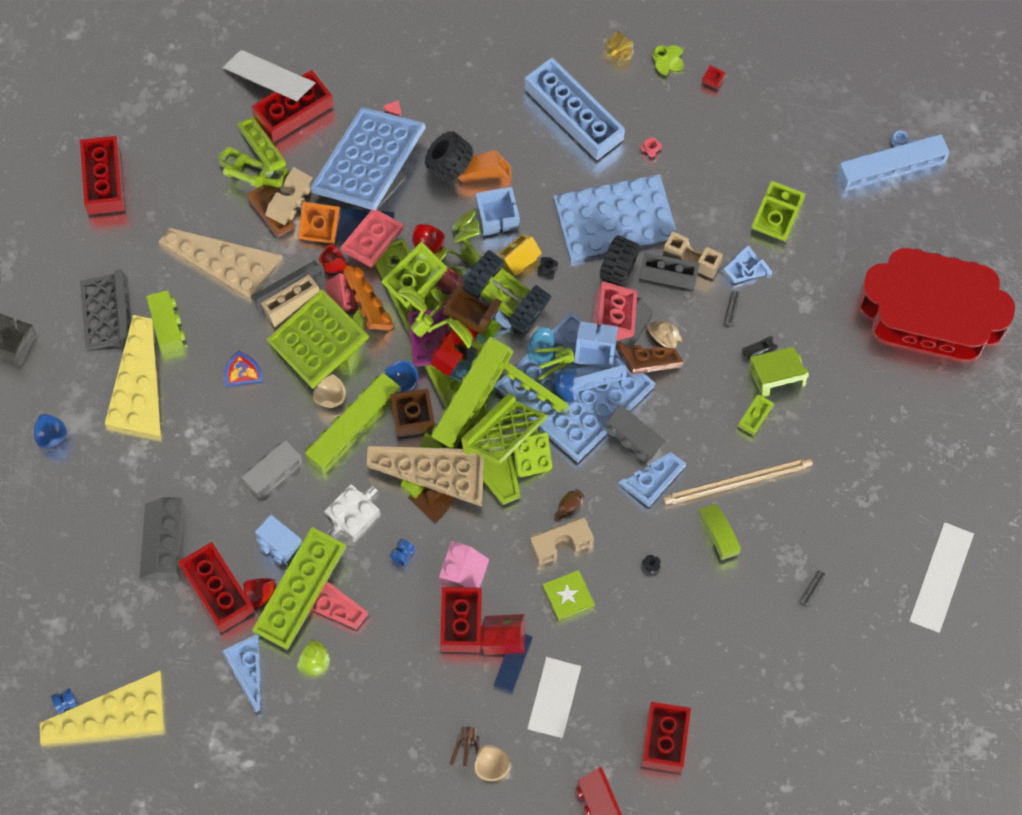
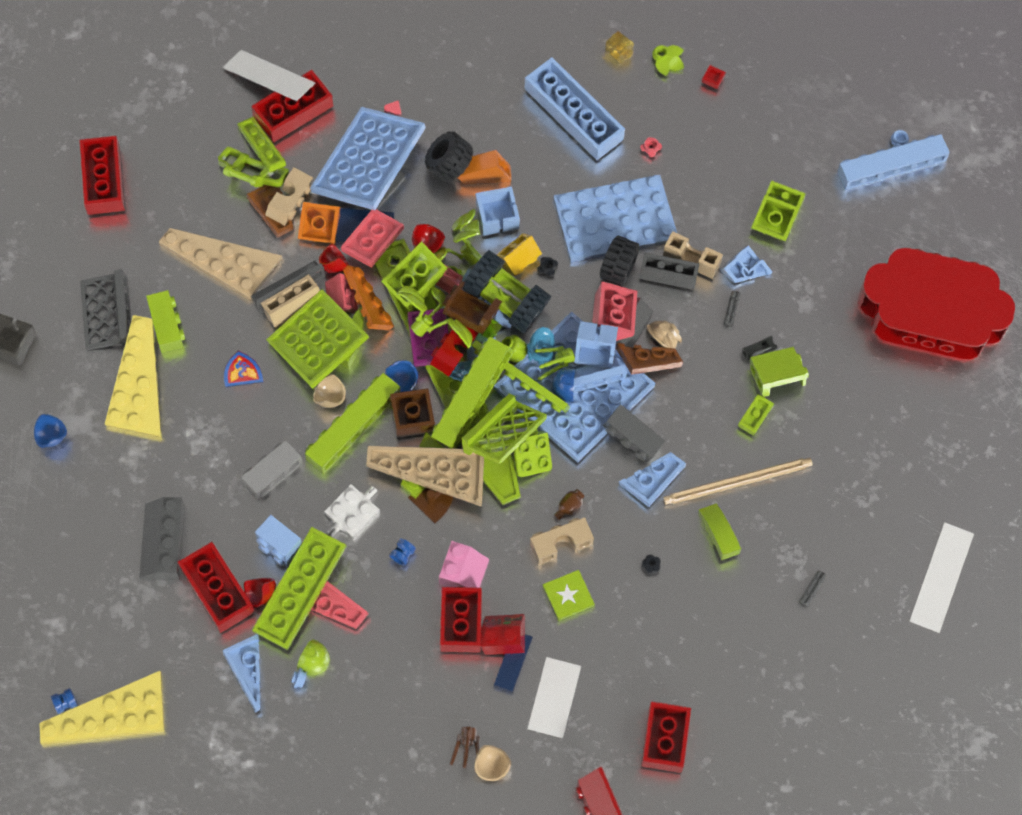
(298, 678): none -> light blue plate
(518, 346): none -> lime head

